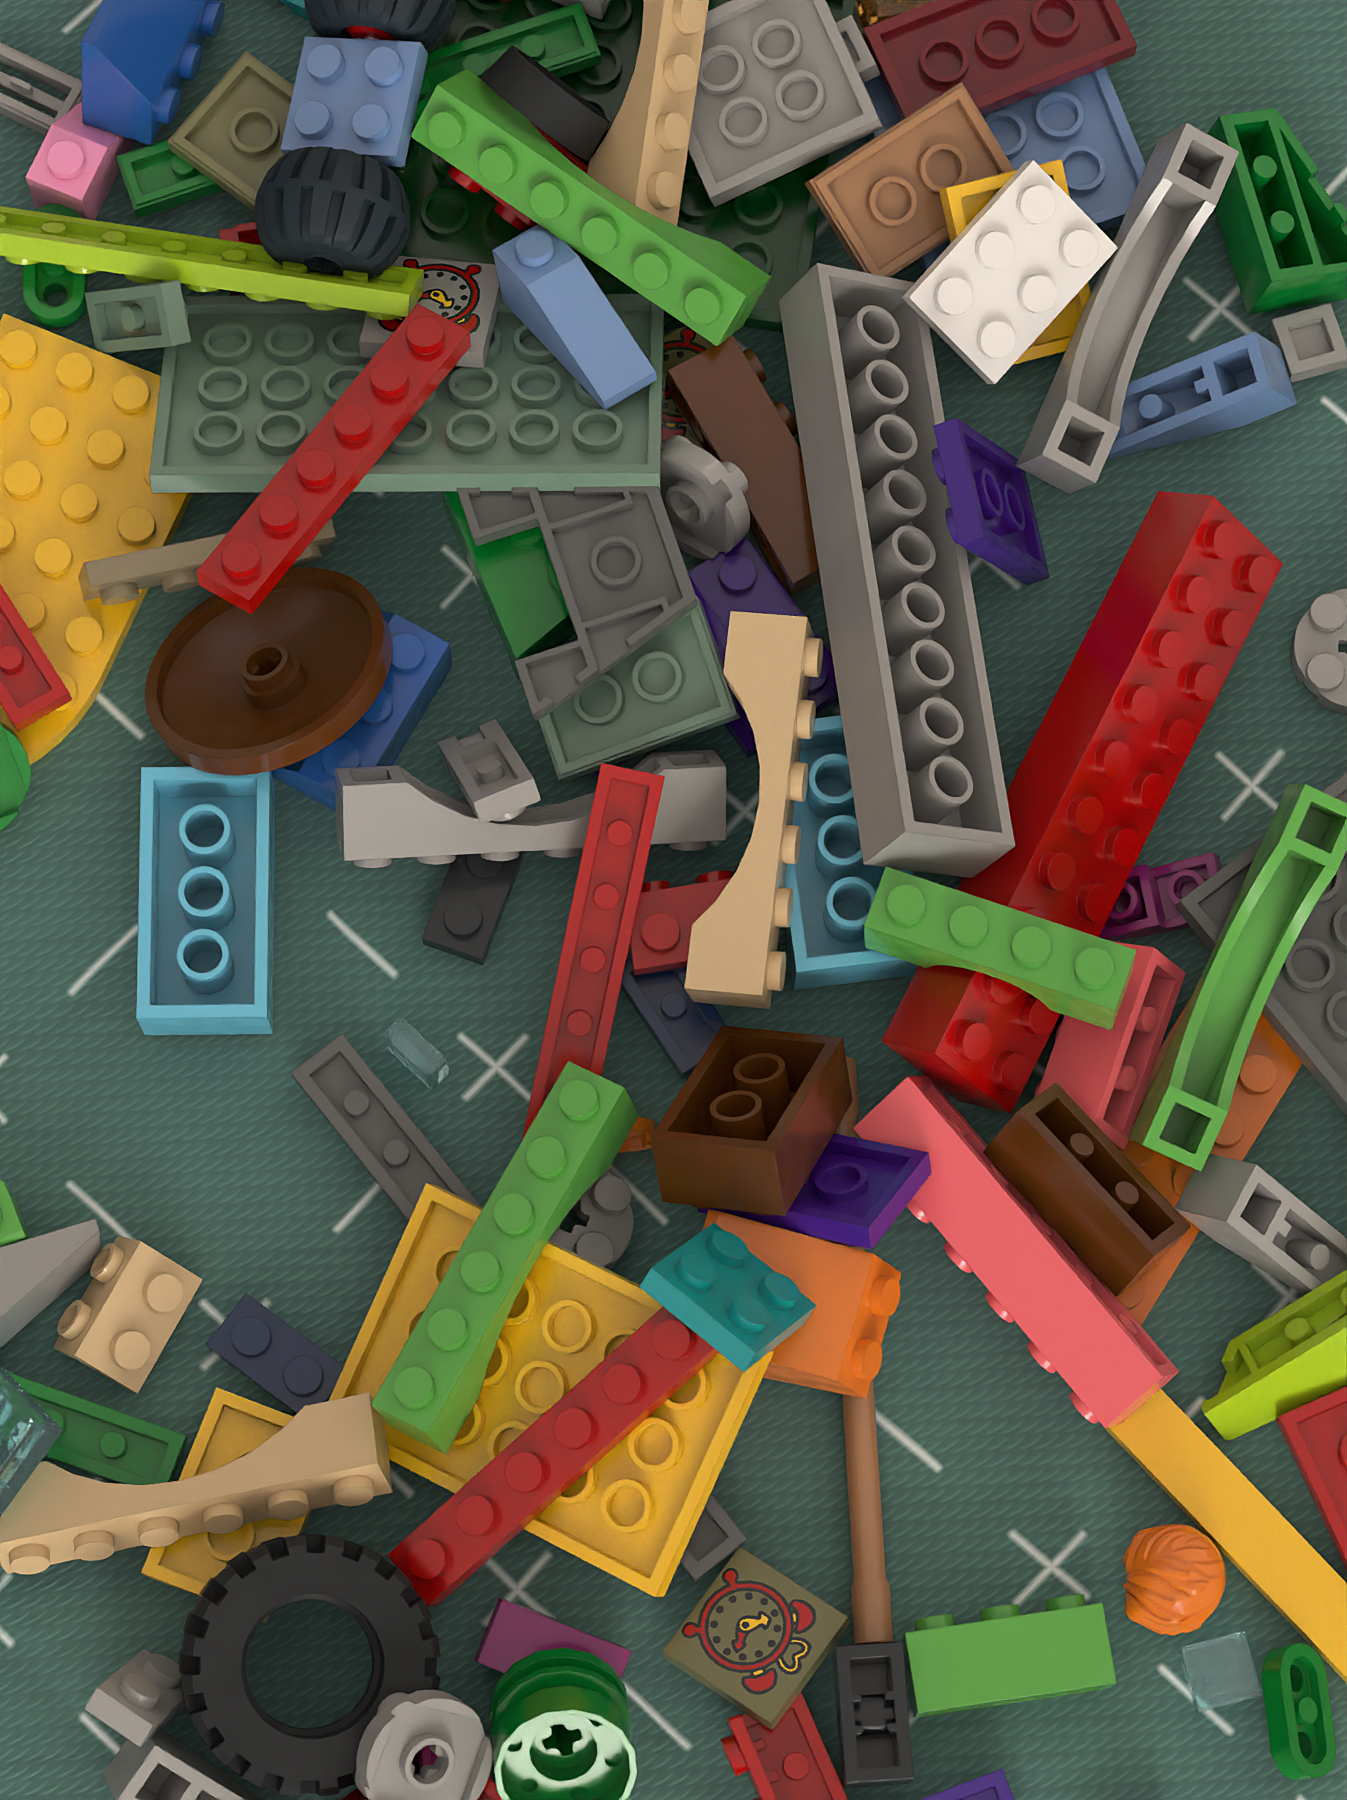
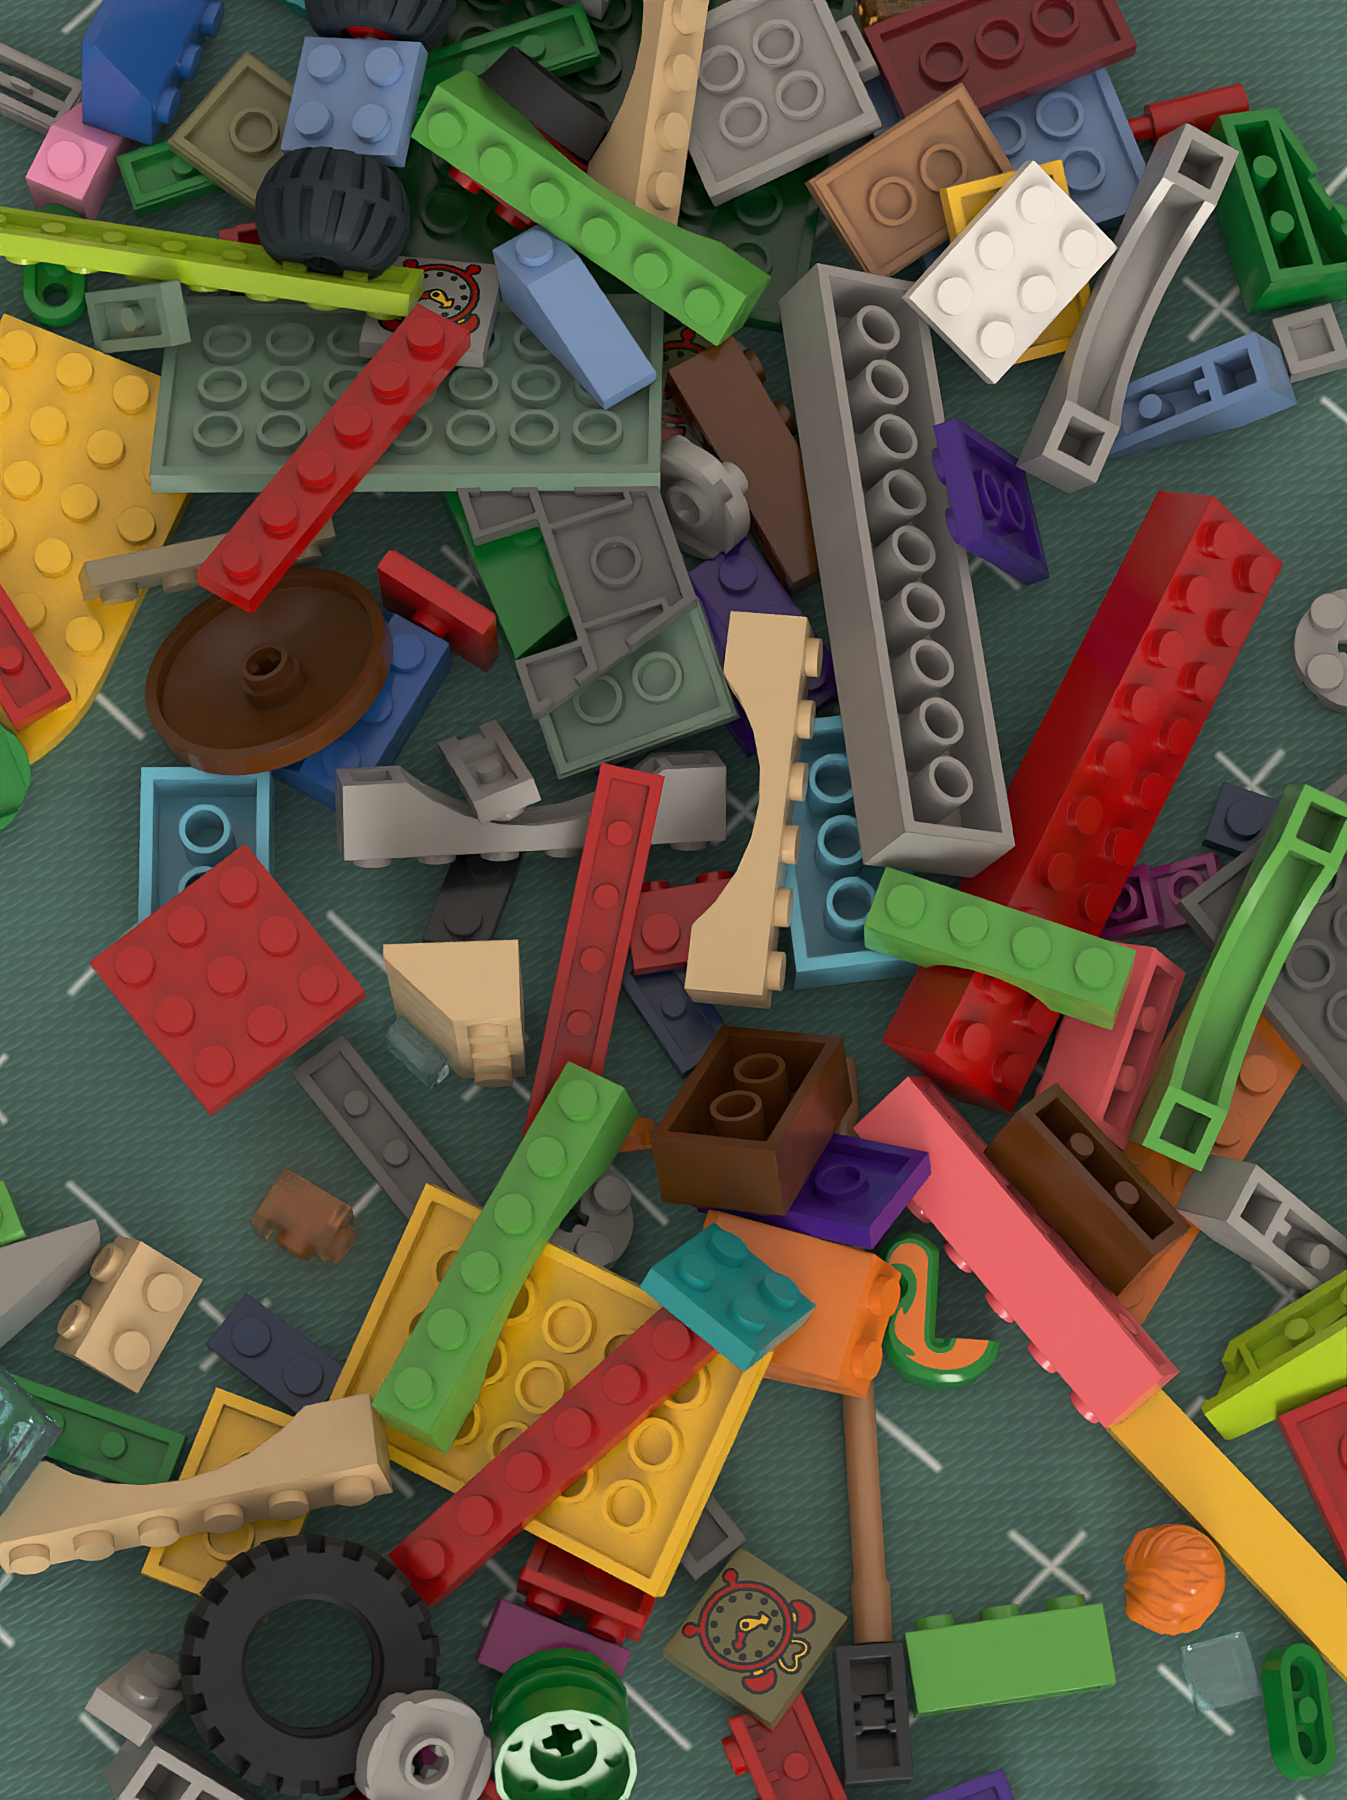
(228, 979): none -> red plate
(306, 1219): none -> clear orange brick
(439, 609): none -> red plate
(464, 1003): none -> tan slope
(565, 1583): none -> red bracket
(910, 1332): none -> green animal
(1195, 109): none -> red cylinder
(1238, 820): none -> dark blue plate

